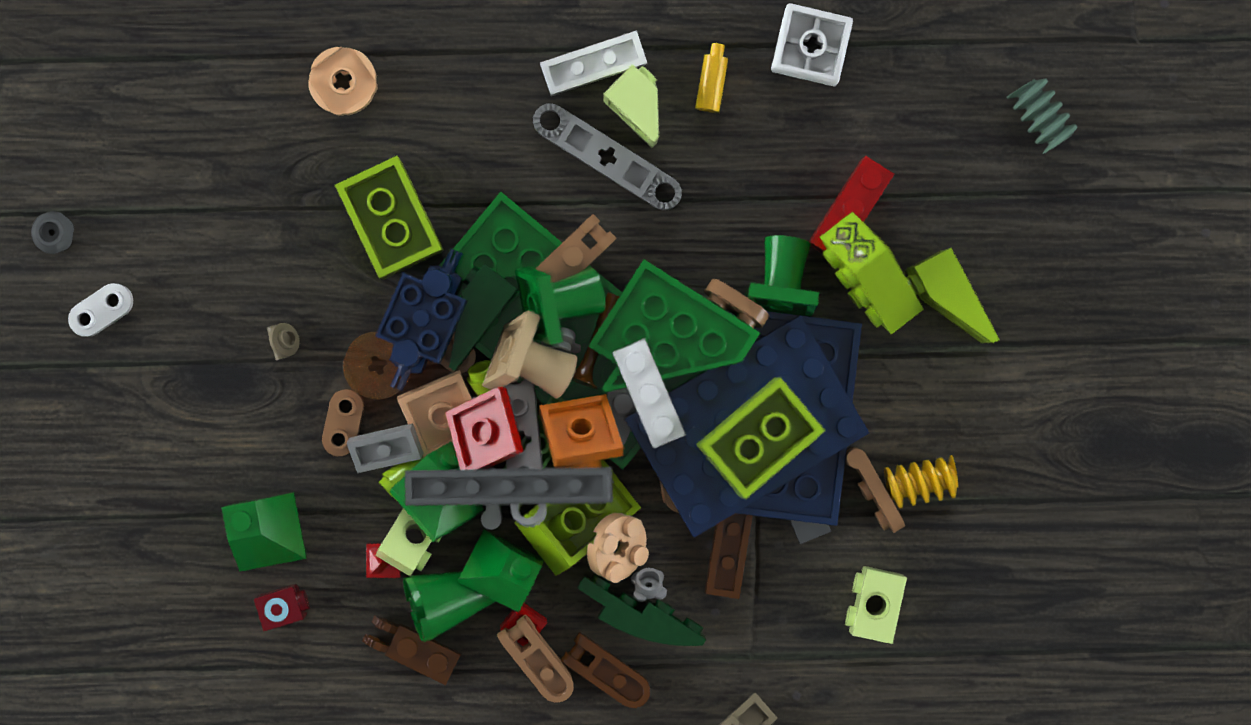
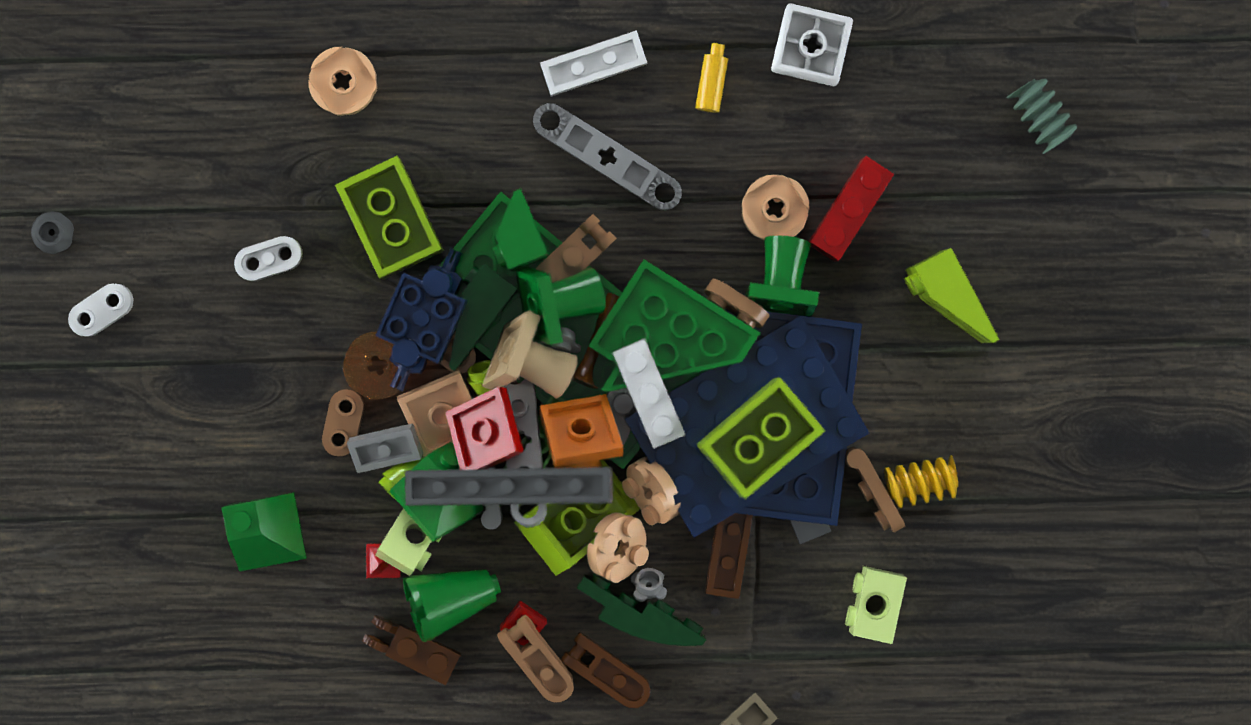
(269, 258): none -> white plate
(281, 606): dark red brick -> none
(283, 340): dark tan plate -> none
(501, 570): green slope -> none
(518, 236): none -> green slope
(636, 102): yellowish green slope -> none
(652, 491): none -> light nougat plate
(779, 189): none -> light nougat plate
(871, 274): lime brick -> none

